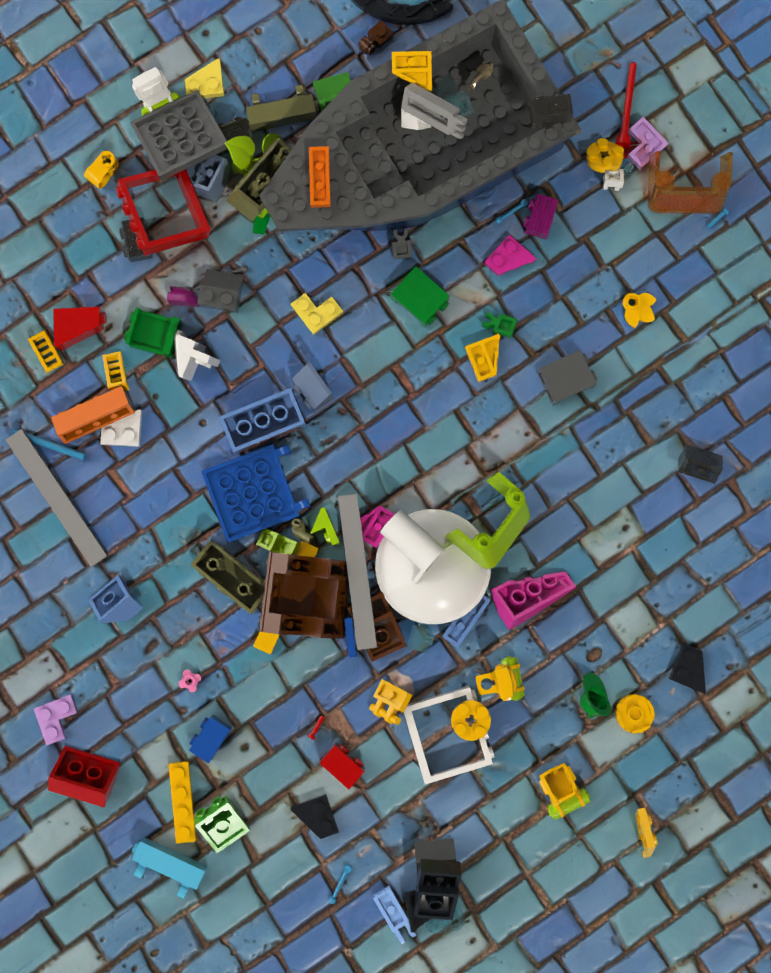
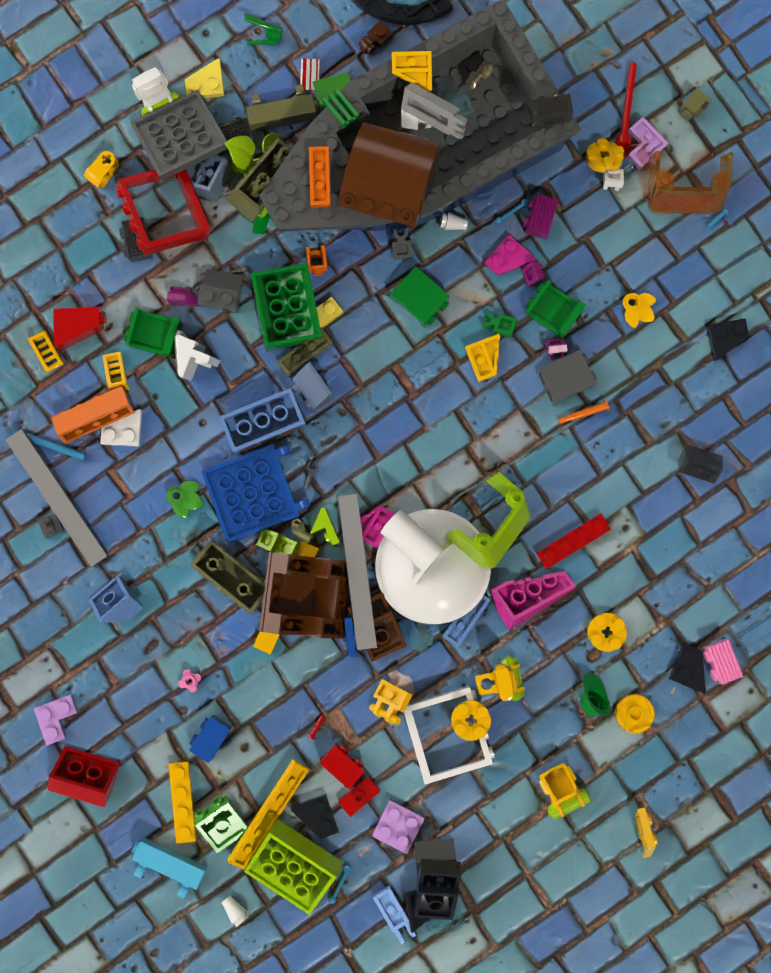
(50, 526): none -> dark grey tile
(188, 498): none -> bright green plate
(235, 912): none -> white cone
(268, 814): none -> yellow tile
(273, 32): none -> green plant
(286, 306): none -> green slope
(294, 867): none -> lime slope
(304, 354): none -> olive tile
(309, 73): none -> sticker
(310, 474): none -> dark grey hand
(317, 255): none -> orange window
(333, 97): none -> green tile
(359, 796): none -> red plate
(388, 174): none -> reddish brown slope
(398, 826): none -> lavender plate
(452, 222): none -> white cone
(533, 273): none -> magenta tile
(553, 309): none -> green panel
(556, 346): none -> magenta tile
(573, 541): none -> red plate
(585, 412): none -> orange piece
(598, 639): none -> yellow plate
(694, 105): none -> olive brick
(722, 661): none -> bright pink brick
(726, 336): none -> black wing

